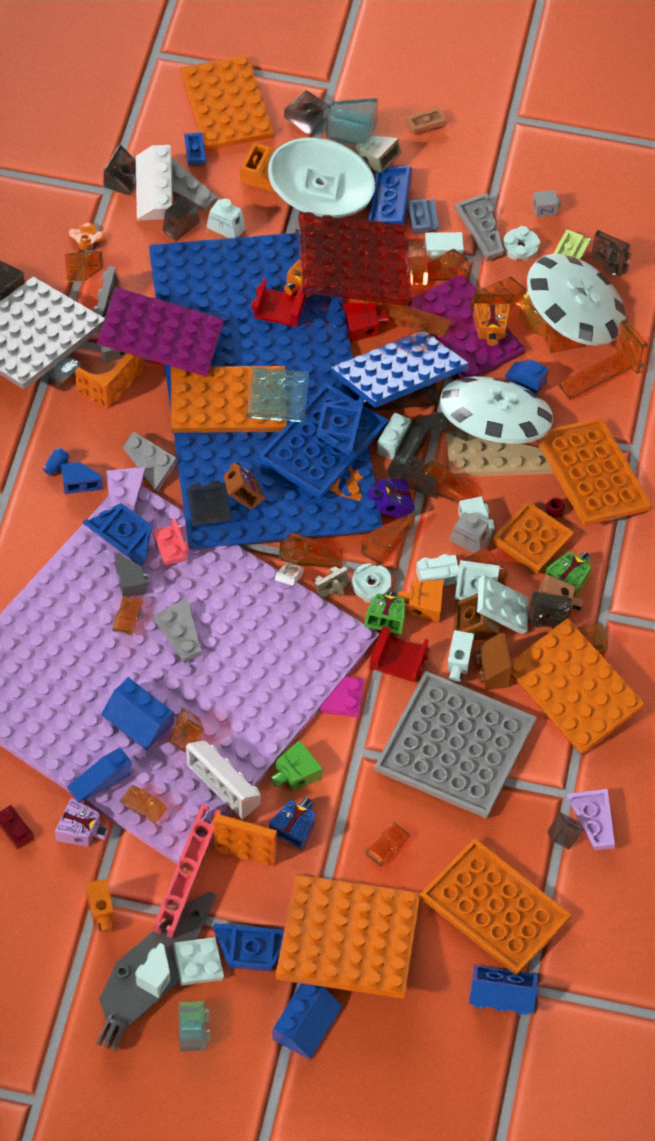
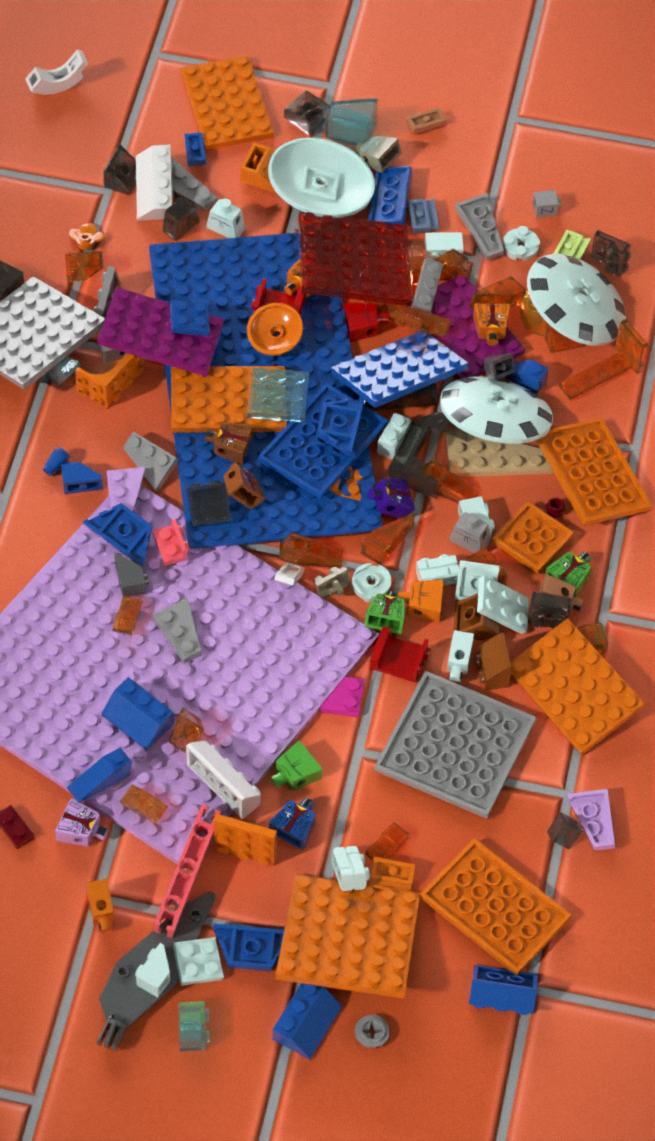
(59, 79): none -> white arch
(189, 318): none -> blue plate
(231, 441): none -> dark orange torso
(271, 320): none -> orange dish
(350, 868): none -> light aqua brick
(379, 1026): none -> light grey gear
(391, 875): none -> orange plate
(427, 285): none -> light grey plate
(499, 366): none -> dark grey slope

